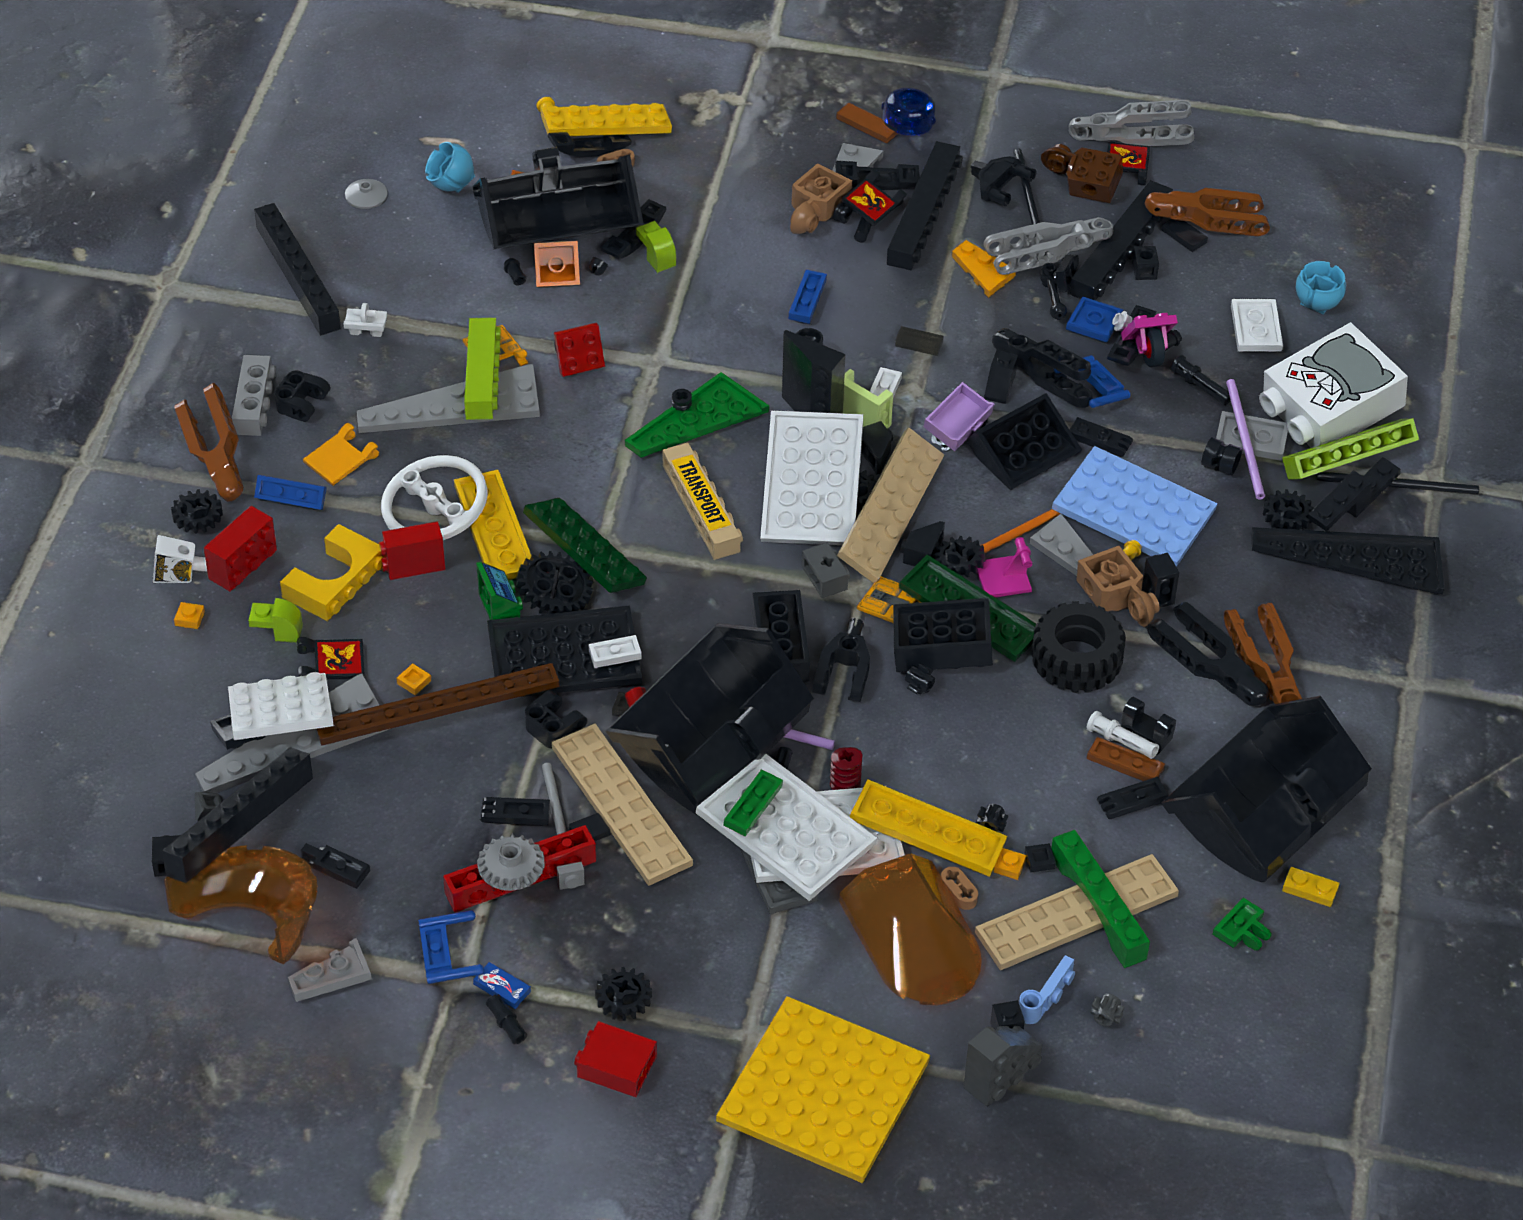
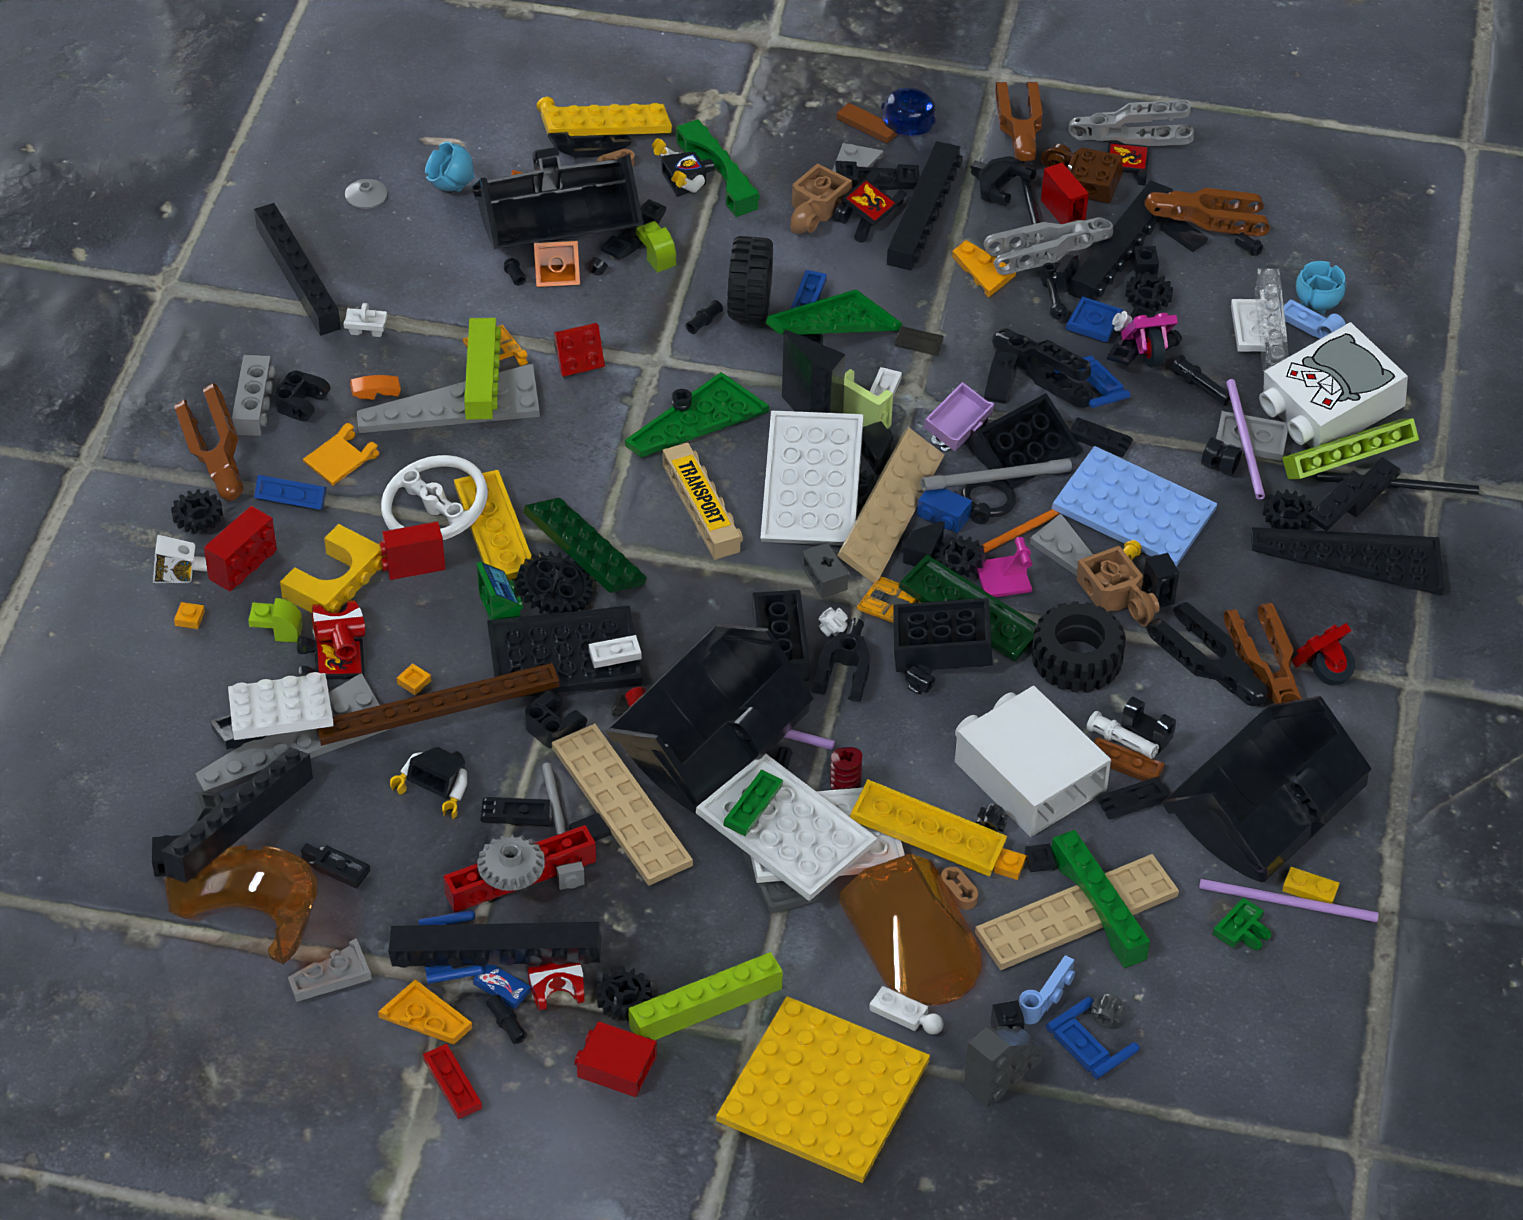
(339, 628): none -> red connector
(368, 386): none -> orange slope
(425, 1013): none -> light orange wing
(436, 772): none -> black torso
(452, 1081): none -> red plate
(495, 944): none -> black brick
(553, 977): none -> red connector
(682, 170): none -> torso
(704, 317): none -> black pin
(706, 998): none -> lime brick
(740, 194): none -> green arch
(750, 278): none -> black tyre
(833, 621): none -> white gear
(835, 314): none -> green wing
(905, 1011): none -> white plate
(940, 481): none -> light grey piece
(945, 507): none -> blue brick
(982, 511): none -> black piece
(1020, 131): none -> dark orange piece
(1031, 760): none -> white brick
(1063, 194): none -> red brick
(1083, 1044): none -> blue plate
(1149, 291): none -> black gear
(1249, 244): none -> black pin
(1270, 317): none -> clear brick
(1289, 900): none -> lavender piece
(1311, 321): none -> light blue plate
(1330, 659): none -> plate

